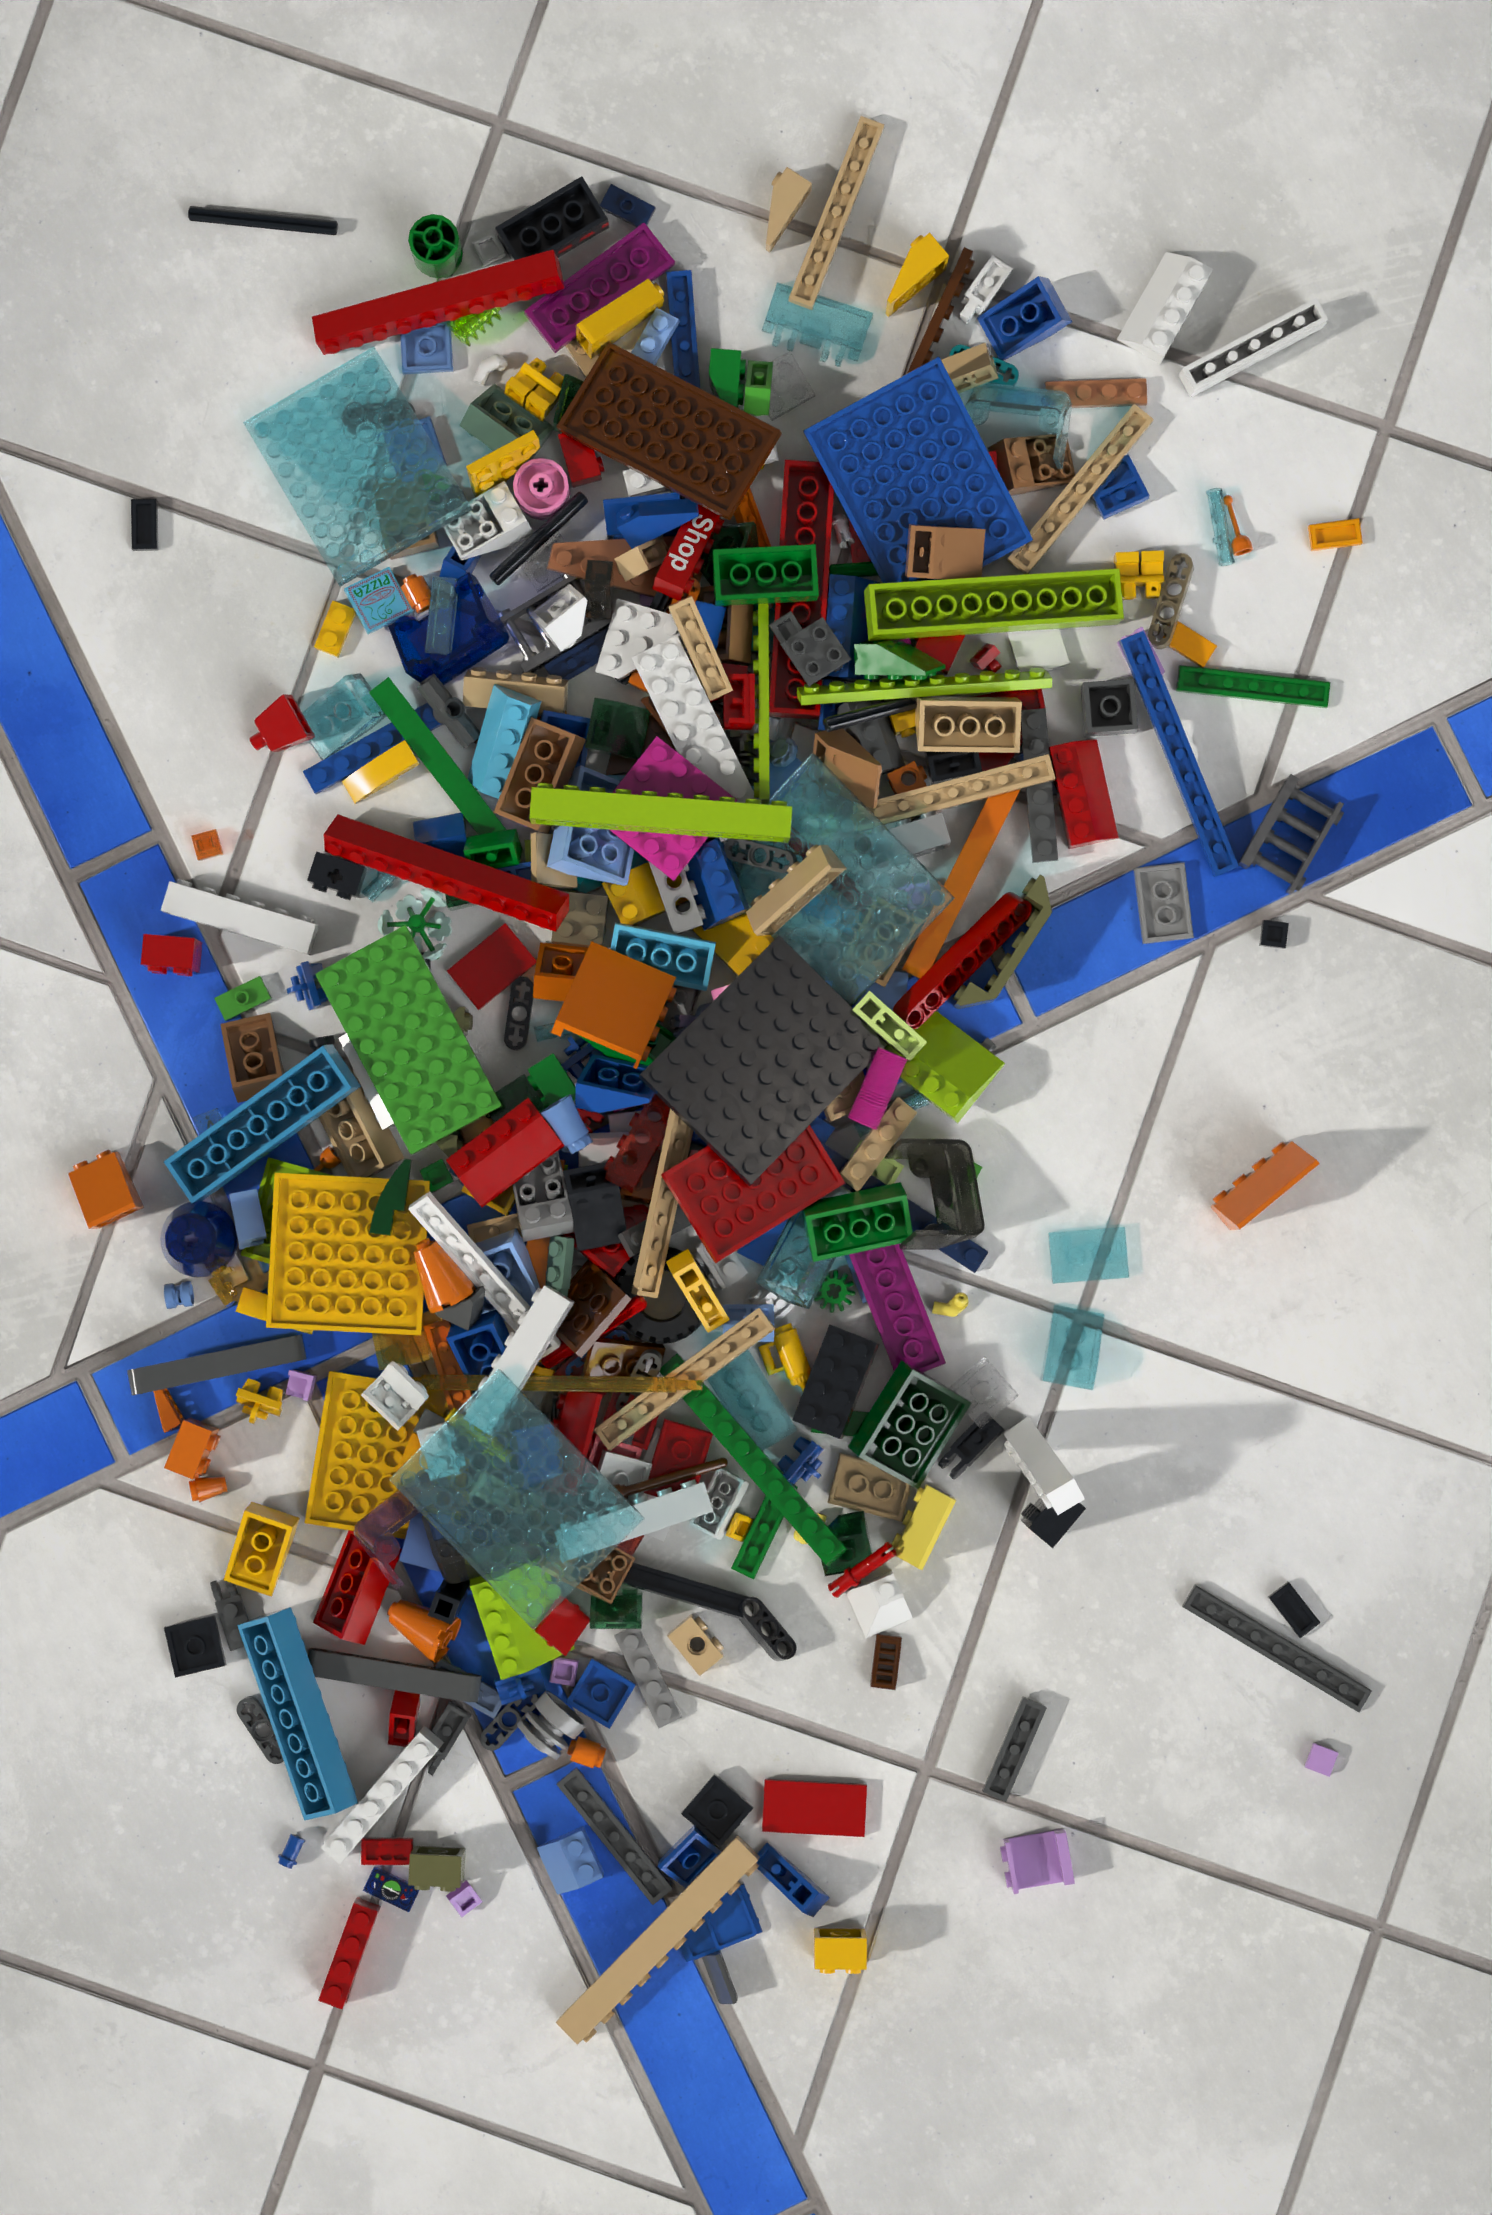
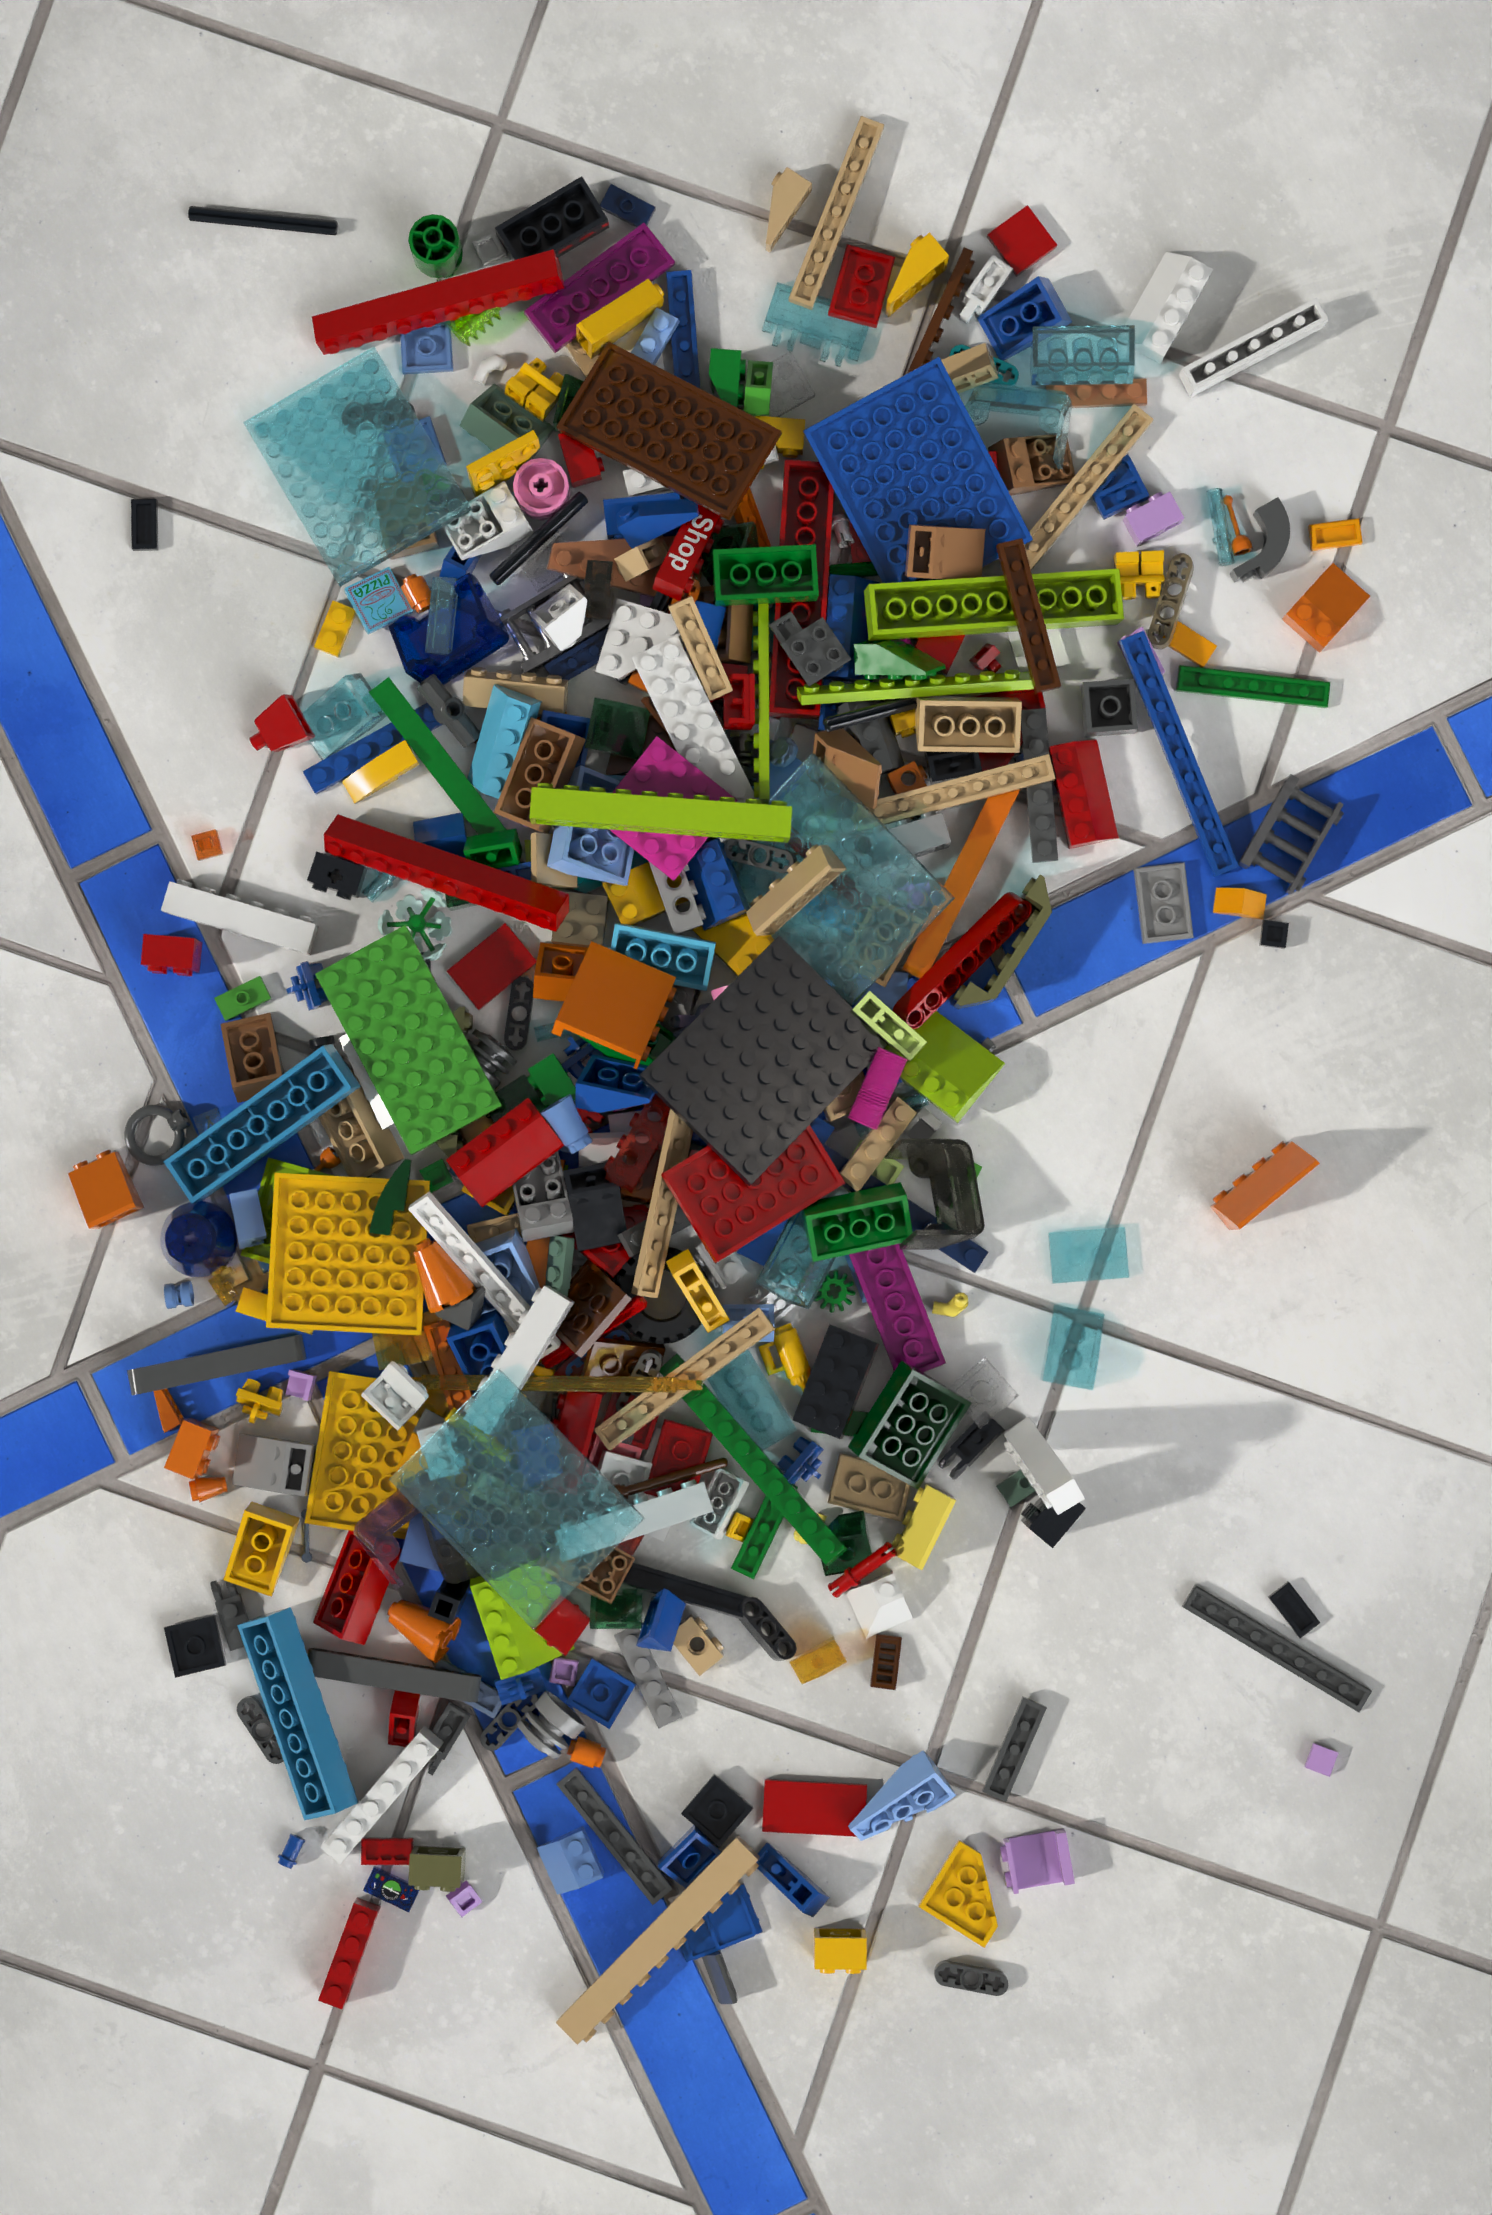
(177, 1121): none -> dark grey piece
(274, 1464): none -> light grey slope
(307, 1556): none -> sand blue hinge
(491, 1055): none -> dark grey wheel
(661, 1621): none -> blue slope
(792, 436): none -> yellow slope
(818, 1660): none -> clear yellow slope
(861, 286): none -> red tile
(911, 1789): none -> light blue wedge
(922, 1125): none -> light grey panel
(951, 1980): none -> dark grey beam
(962, 1895): none -> yellow plate
(1015, 1488): none -> sand green plate
(1022, 240): none -> red tile
(1028, 615): none -> reddish brown plate
(1082, 355): none -> clear light blue slope
(1152, 518): none -> lavender brick
(1239, 902): none -> light orange slope
(1276, 533): none -> dark grey arch
(1326, 607): none -> orange slope

